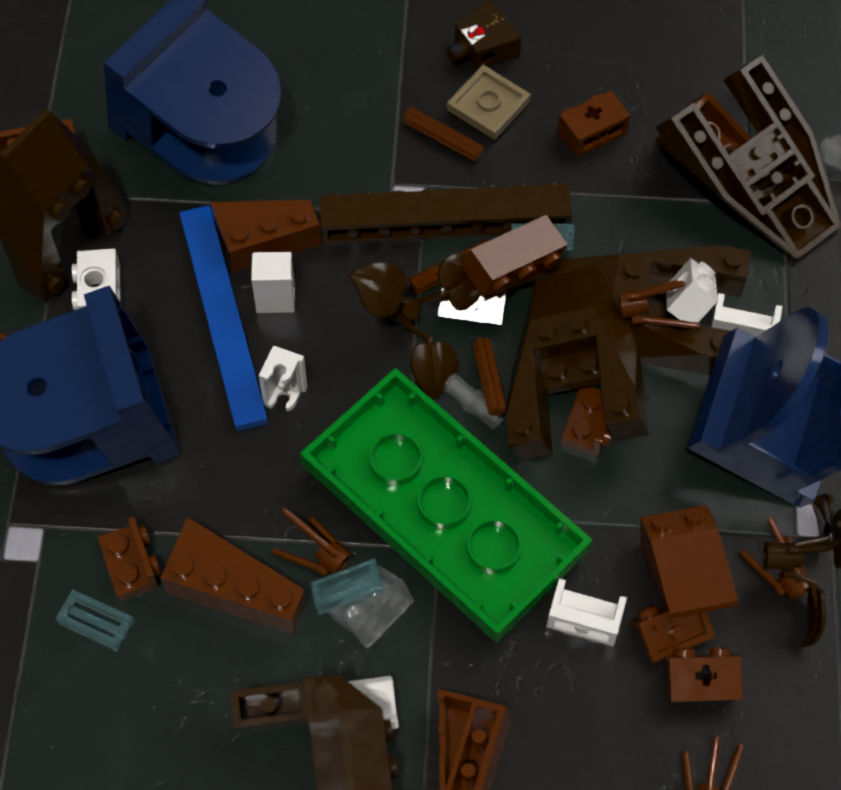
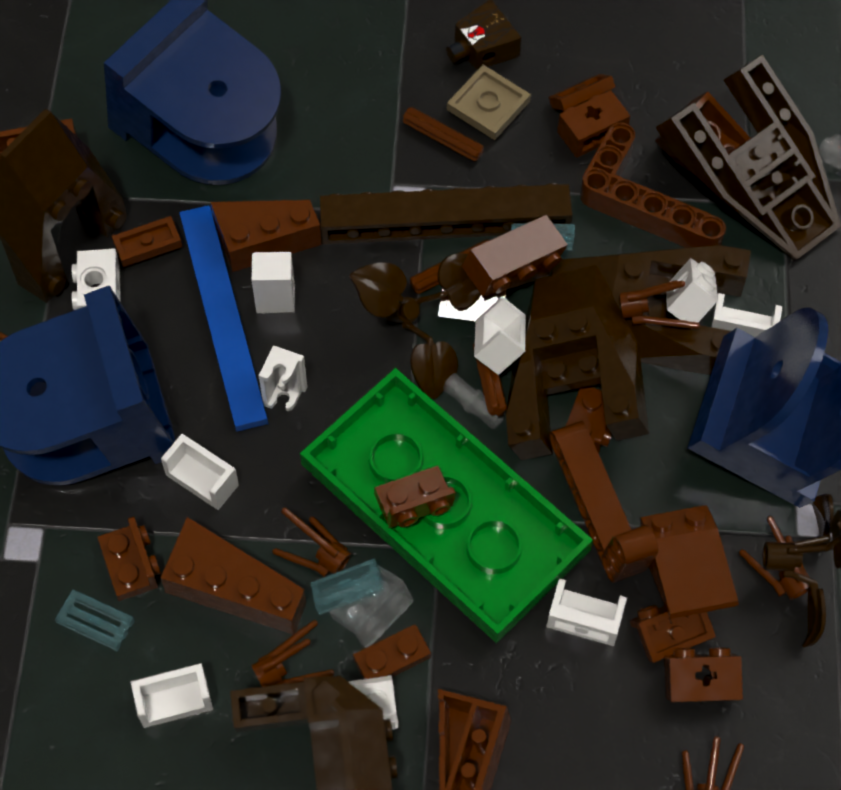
(147, 241): none -> reddish brown plate
(171, 695): none -> white panel
(200, 471): none -> white panel
(270, 667): none -> reddish brown plant
(393, 654): none -> reddish brown plate
(414, 497): none -> reddish brown bracket
(500, 335): none -> white panel
(581, 92): none -> reddish brown plate
(620, 548): none -> reddish brown beam
(642, 199): none -> reddish brown beam

